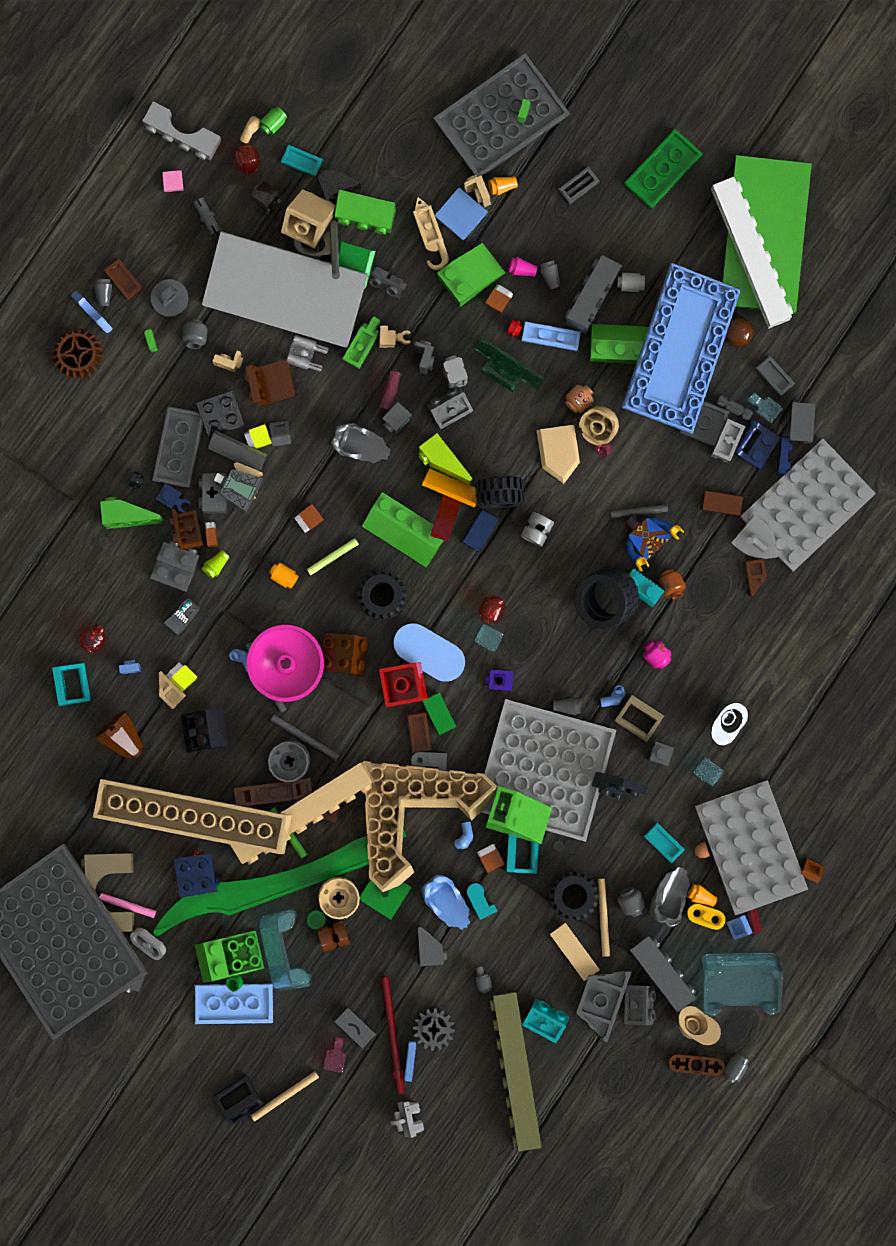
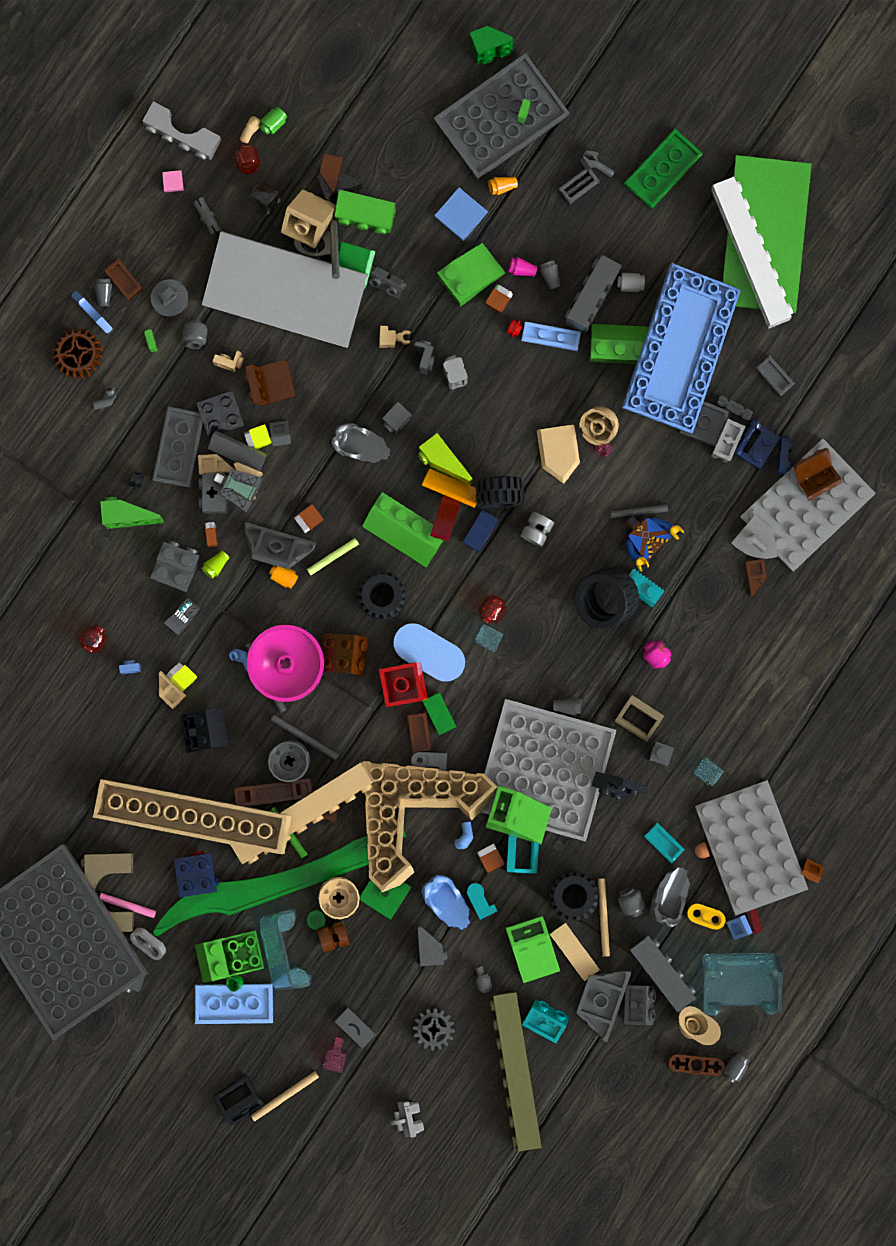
(61, 688): teal tile -> none
(107, 400): none -> dark grey arm
(121, 736): reddish brown cone -> none
(171, 497): dark blue plate -> none
(187, 529): reddish brown bracket -> none
(212, 464): none -> tan tile
(276, 547): none -> dark grey wing
(302, 161): teal tile -> none
(302, 353): clear piece -> none
(330, 170): none -> reddish brown tile
(362, 343): bright green hinge -> none
(390, 390): clear pink pin -> none
(397, 1074): dark red bar -> none
(410, 1061): medium blue tile -> none
(430, 233): tan plate -> none
(450, 407): dark grey bracket -> none
(477, 184): tan bracket -> none
(489, 43): none -> green slope
(505, 368): clear green bracket -> none
(507, 677): dark purple brick -> none
(532, 949): none -> bright green slope
(579, 398): nougat head -> none
(590, 160): none -> dark grey bar
(615, 698): medium blue arm -> none
(672, 584): dark orange head -> none
(700, 895): light orange cone -> none
(722, 503): reddish brown tile -> none
(728, 723): piece -> none
(739, 332): reddish brown hair -> none
(767, 408): clear light blue plate -> none
(802, 422): dark grey panel -> none
(816, 474): none -> reddish brown bracket

